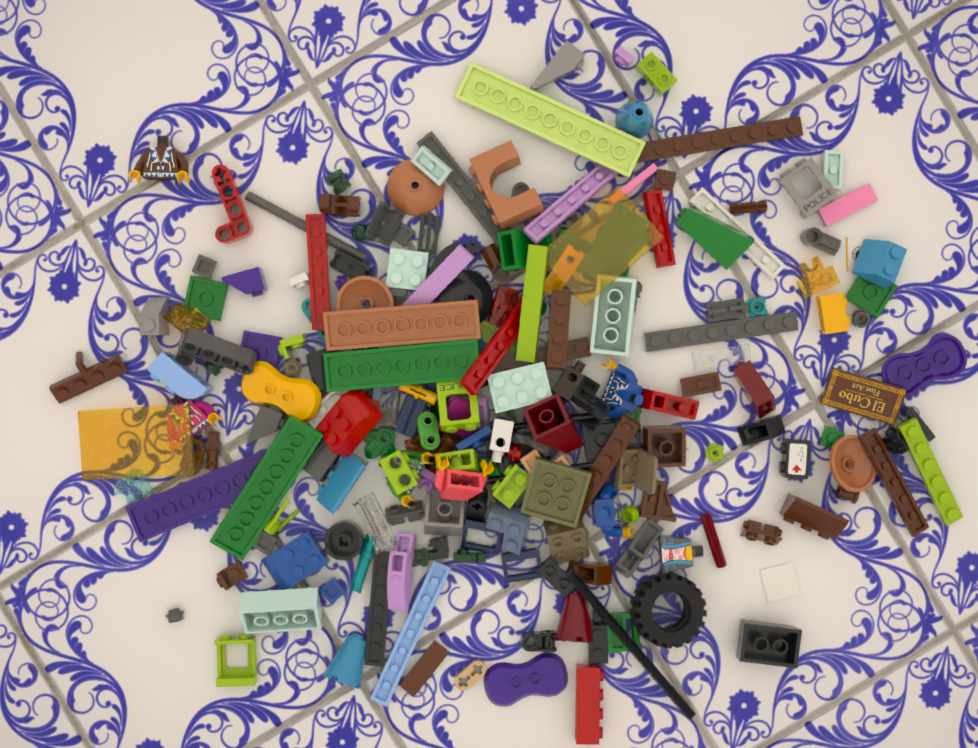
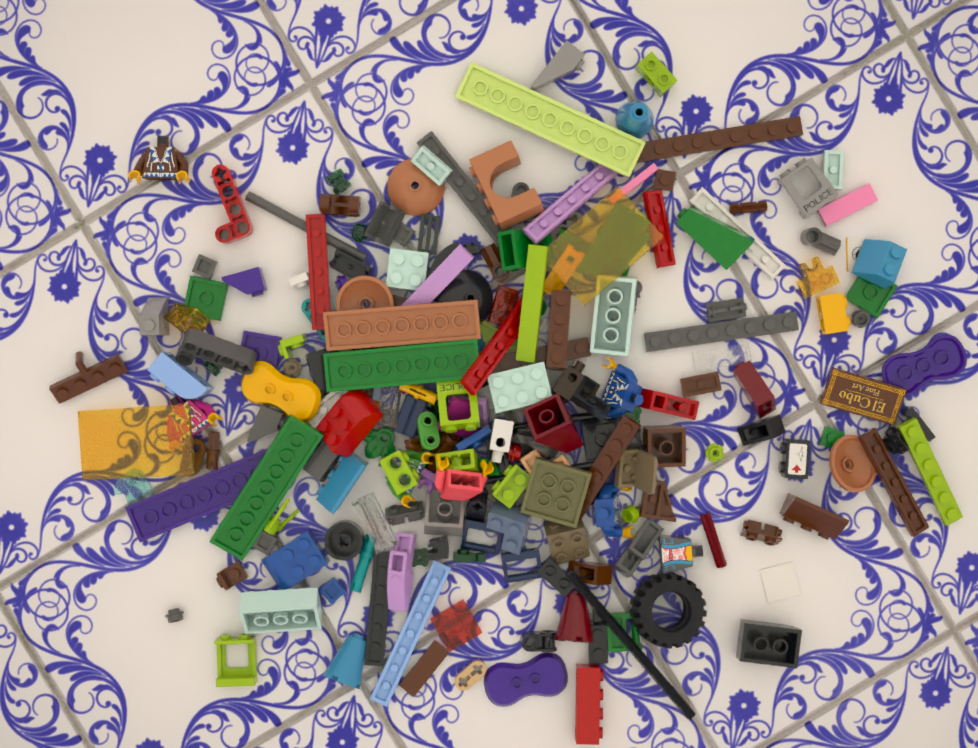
(456, 625): none -> clear red plate
(623, 57): lavender plate -> none
(761, 306): teal plate -> none
(851, 496): reddish brown bush -> none

